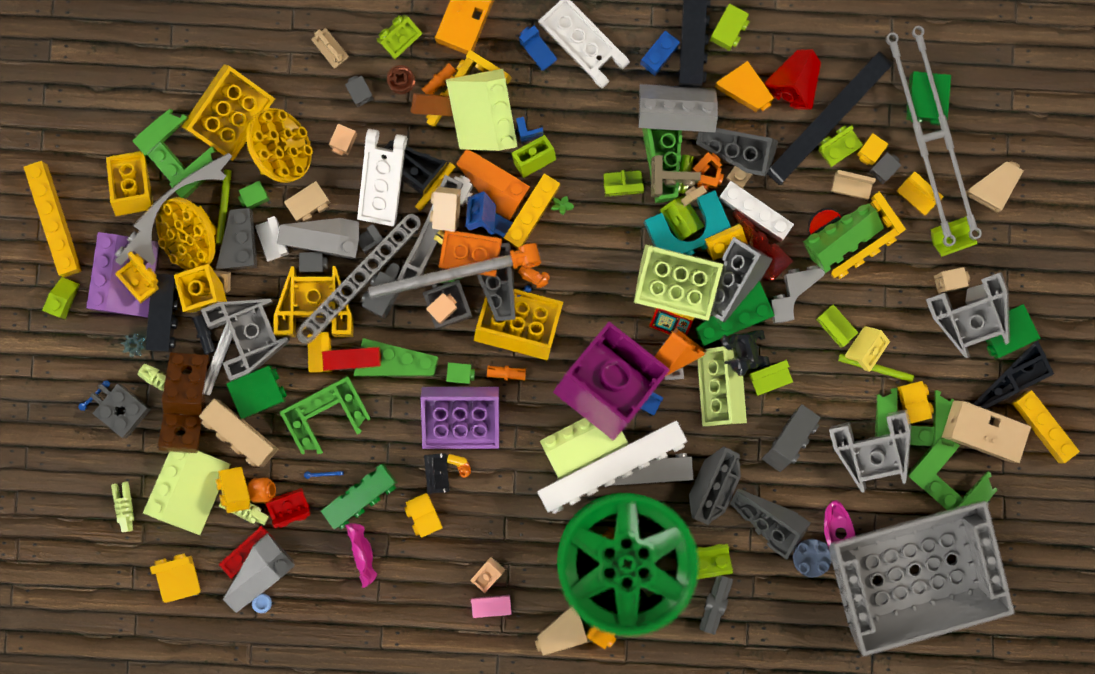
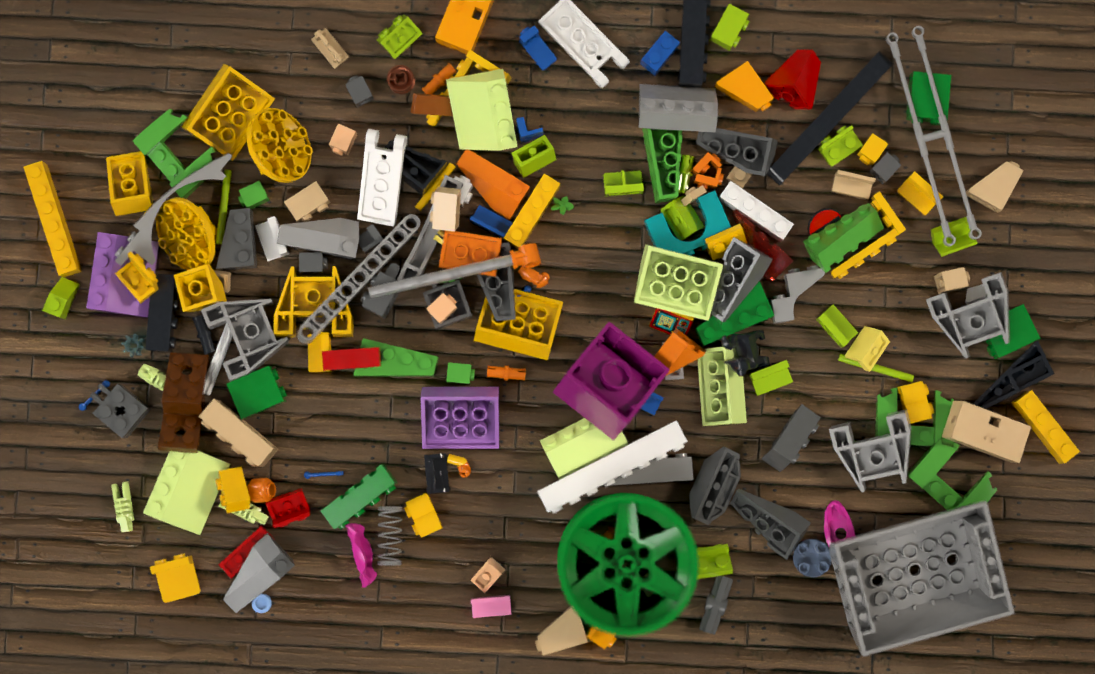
(341, 391): bright green wedge -> none
(389, 509): none -> light grey piece
(481, 212): blue panel -> none
(669, 177): dark tan bracket -> none

